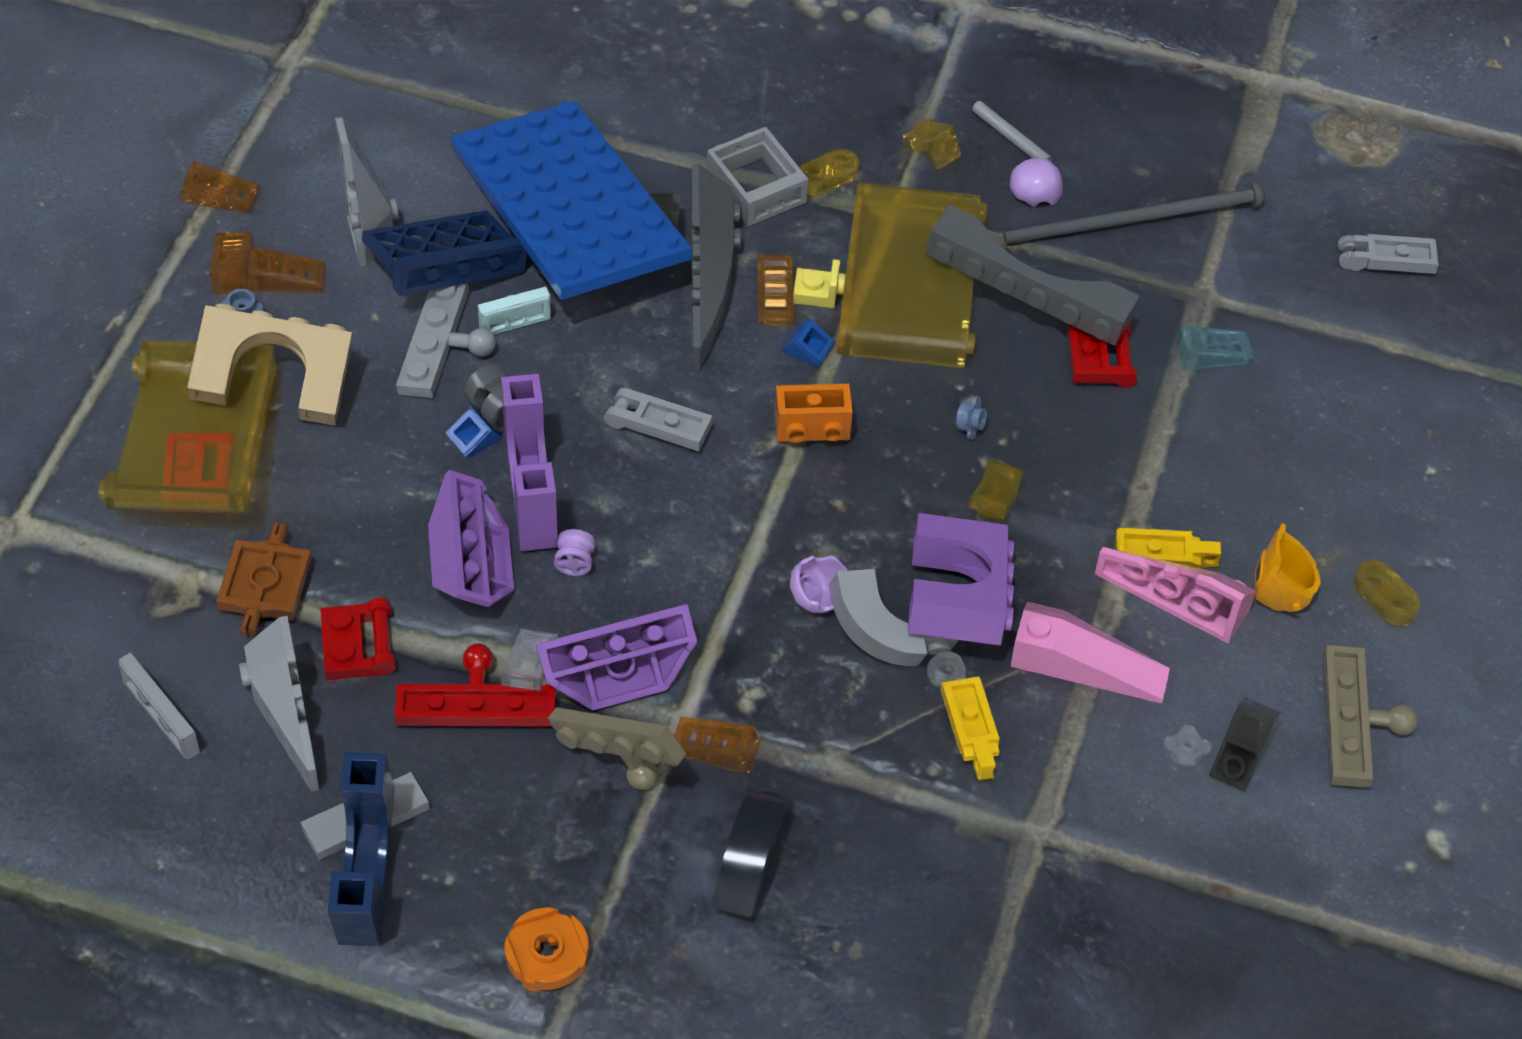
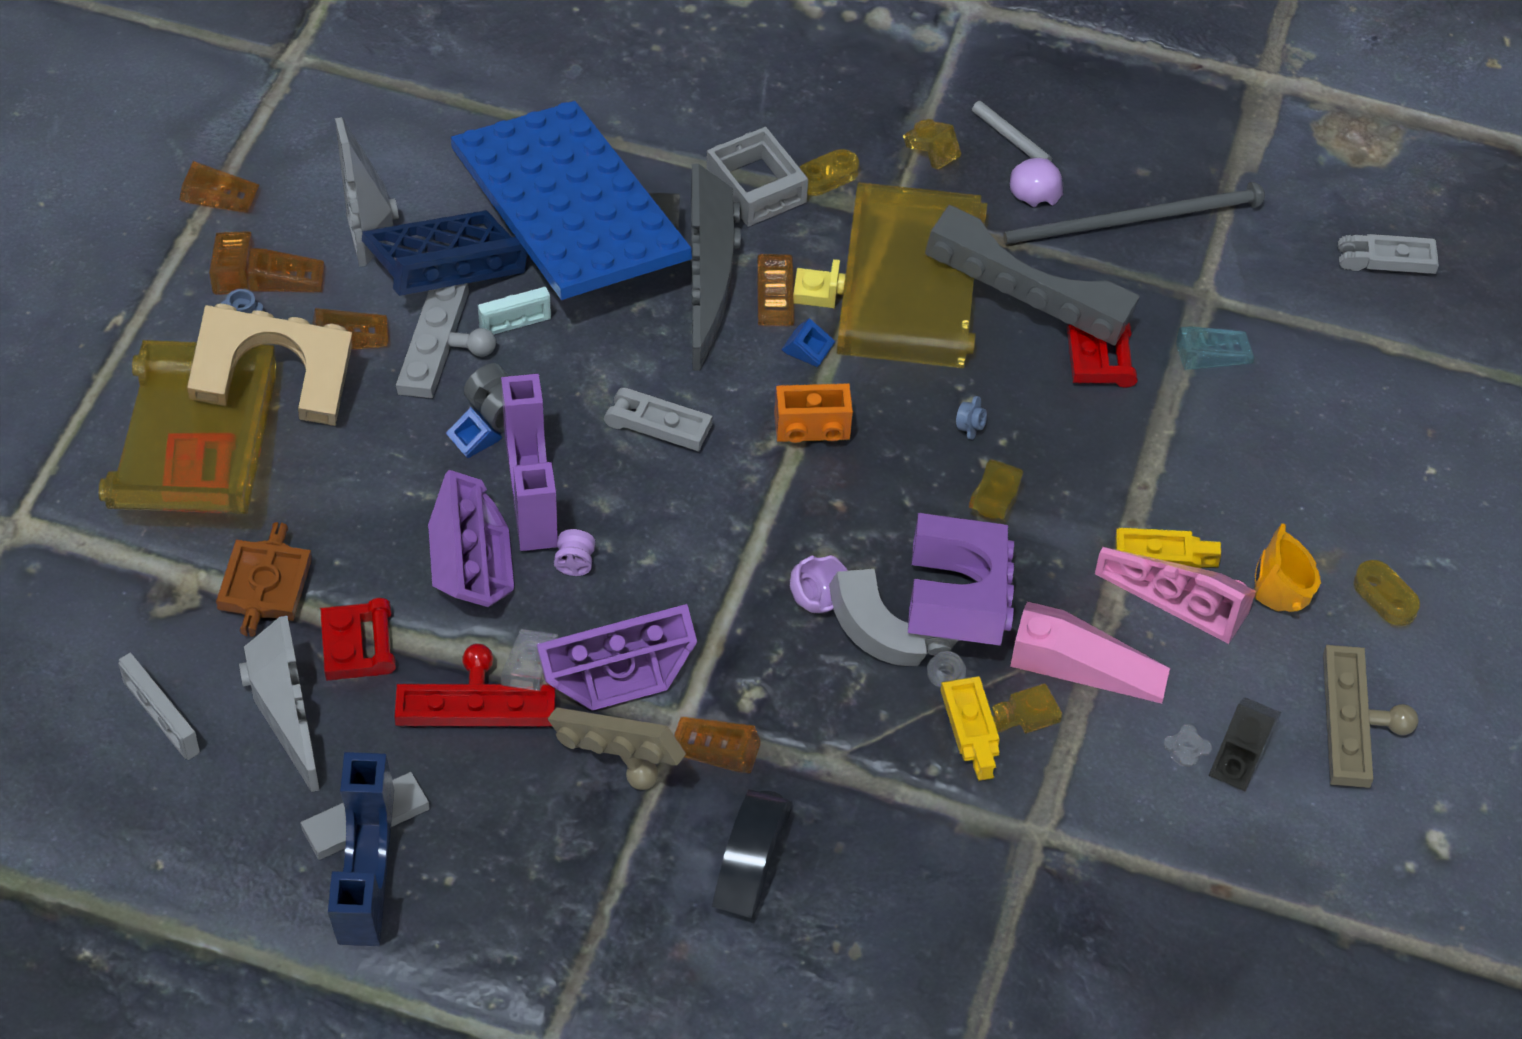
(353, 321): none -> clear orange slope
(551, 971): orange plate -> none
(1030, 708): none -> clear yellow plate

